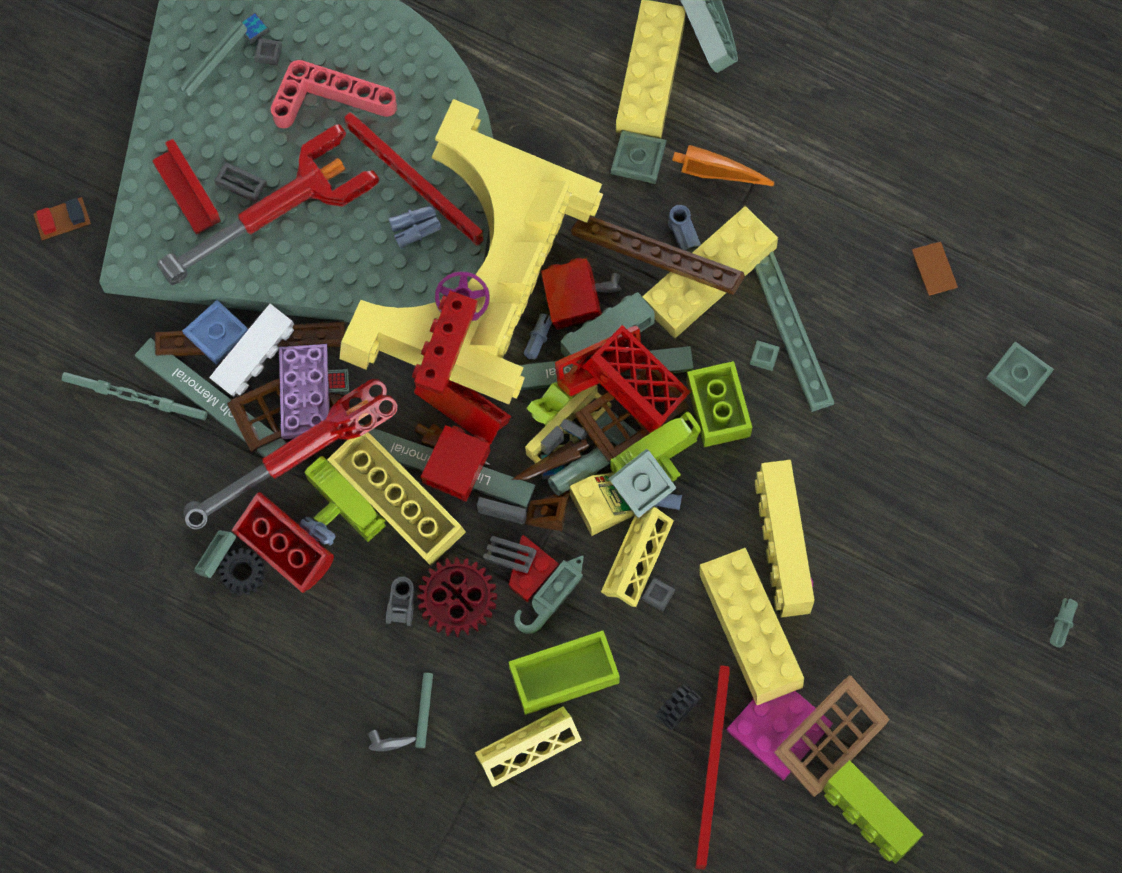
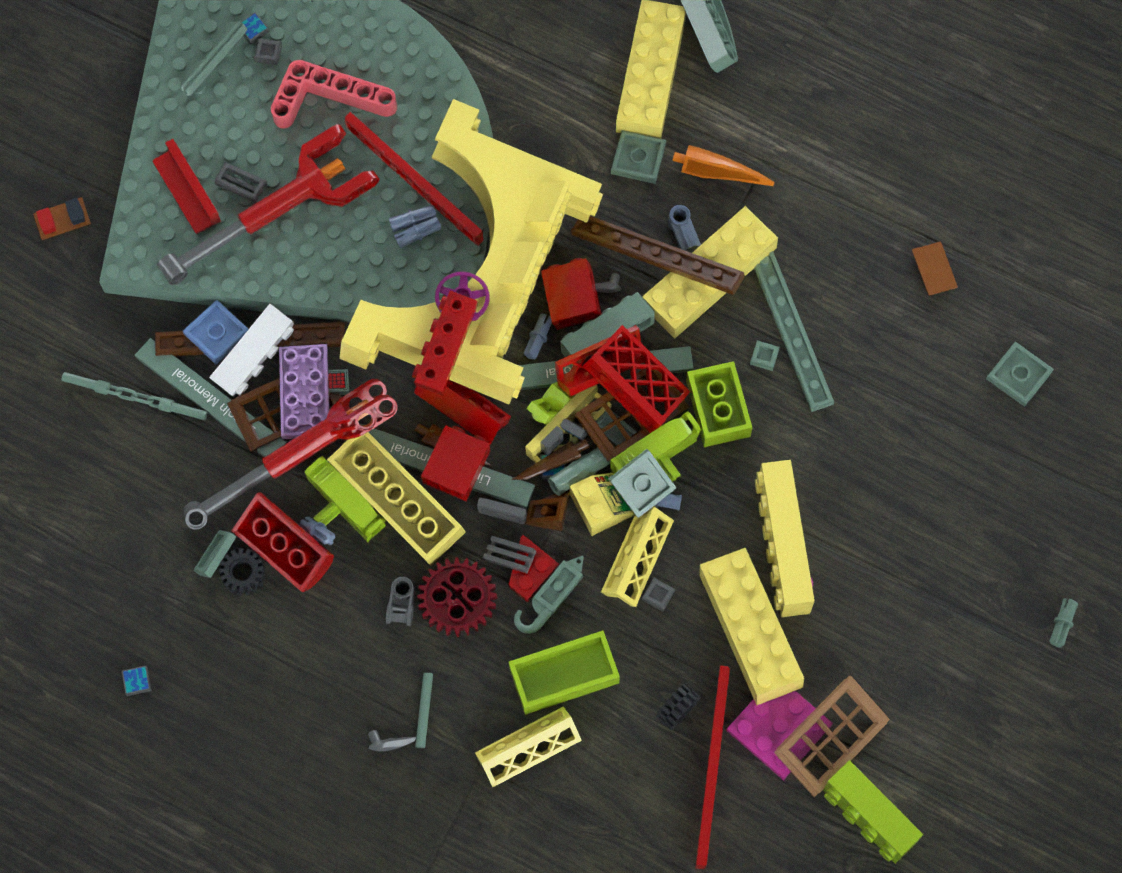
(136, 680): none -> tile

